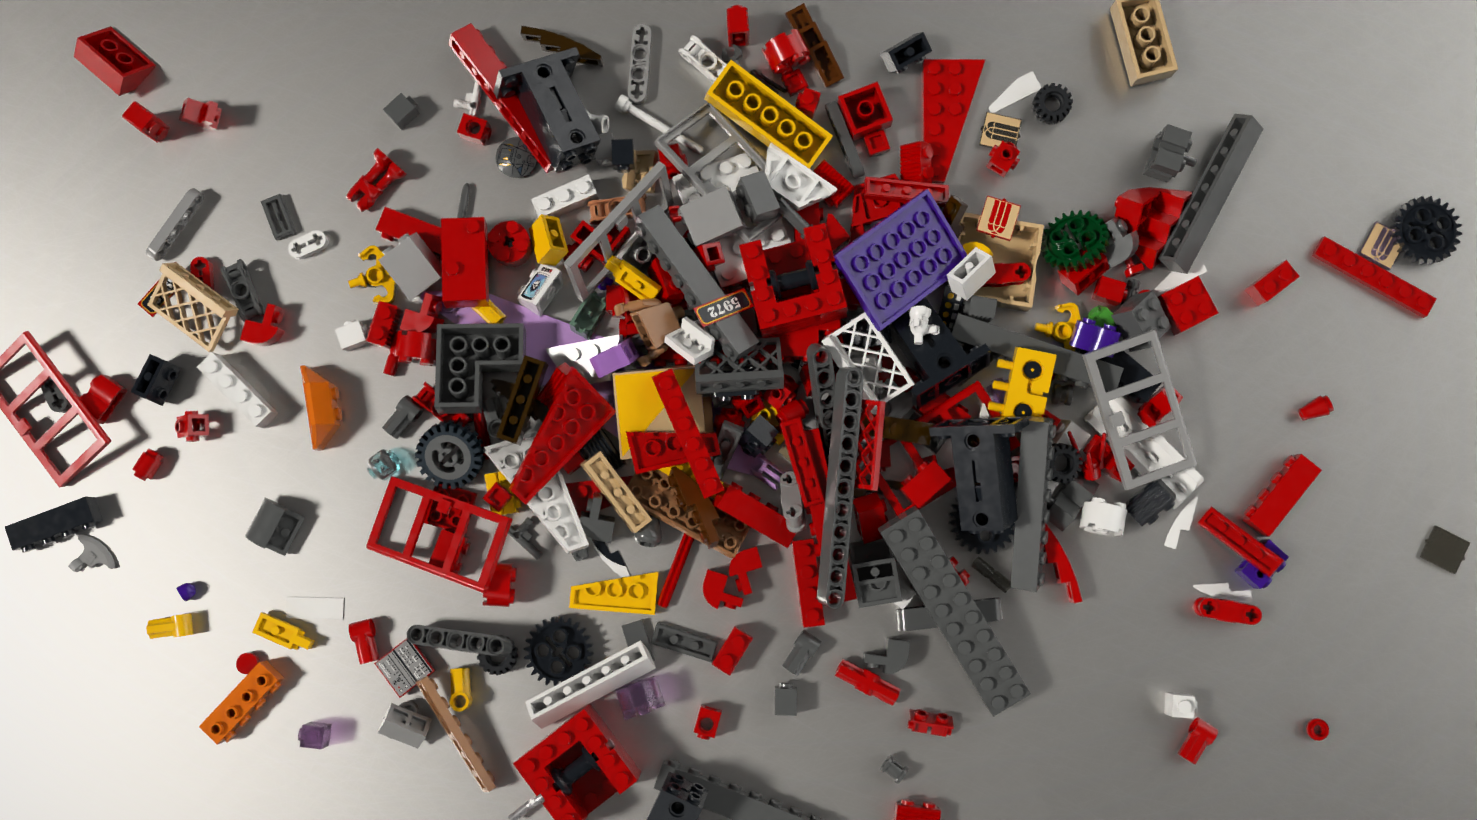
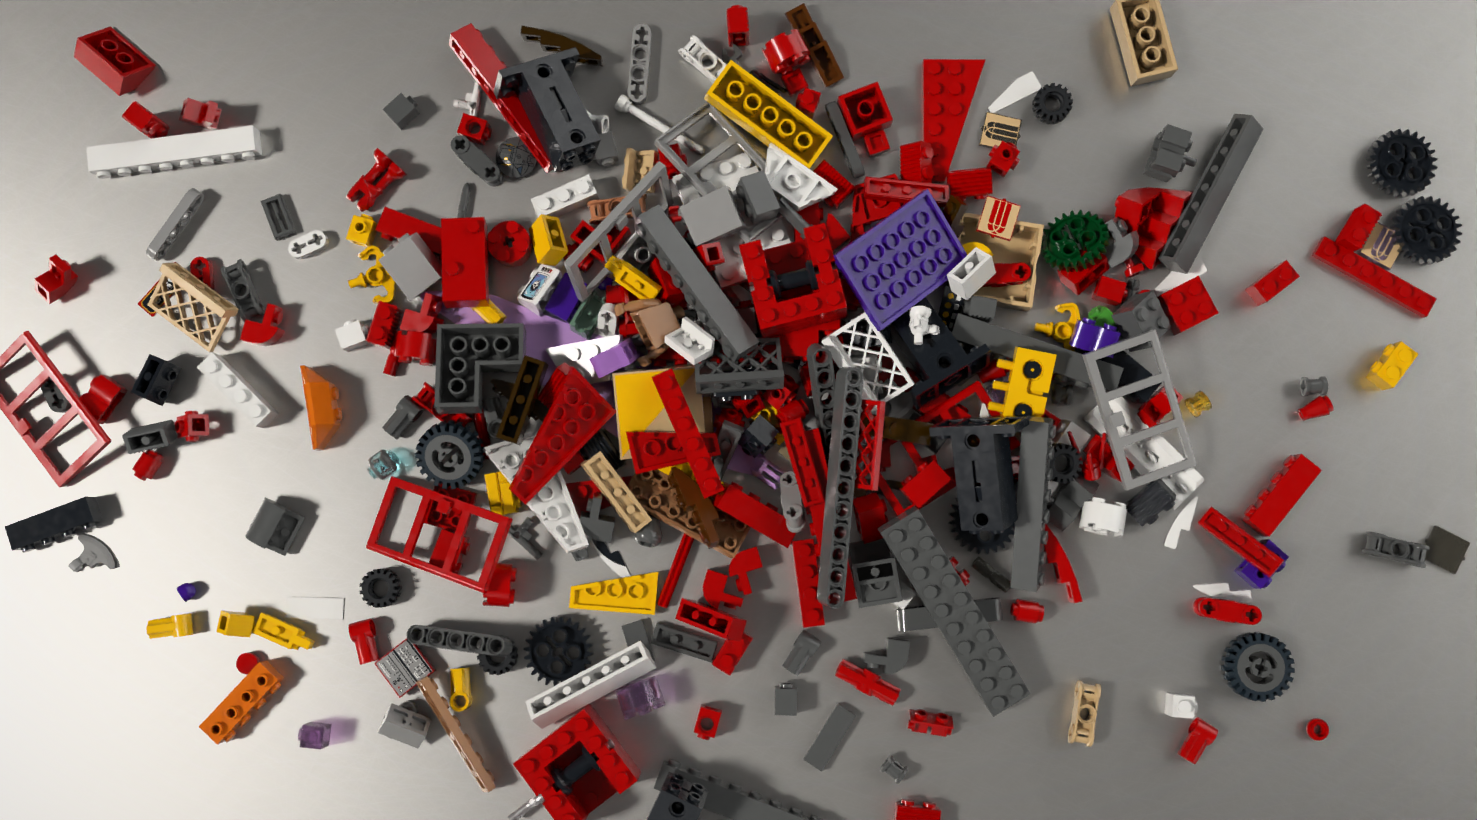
(56, 281): none -> red brick
(150, 436): none -> dark grey brick
(174, 151): none -> white brick
(235, 624): none -> yellow brick
(362, 230): none -> yellow brick
(368, 583): none -> black tyre
(476, 160): none -> dark grey piece
(497, 496): red tile -> none
(564, 301): none -> dark purple brick
(604, 319): none -> white beam
(623, 155): black brick -> none
(711, 619): none -> red brick
(723, 307): sticker -> none
(829, 737): none -> dark grey tile
(905, 52): black brick -> none
(970, 182): none -> red brick
(992, 372): none -> red cone
(1027, 611): none -> red brick
(1079, 725): none -> tan piece
(1198, 404): none -> clear yellow wheel
(1276, 672): none -> wheel
(1313, 386): none -> dark grey bush
(1358, 227): none -> red brick
(1382, 546): none -> dark grey piece
(1391, 365): none -> yellow brick
(1401, 163): none -> black gear

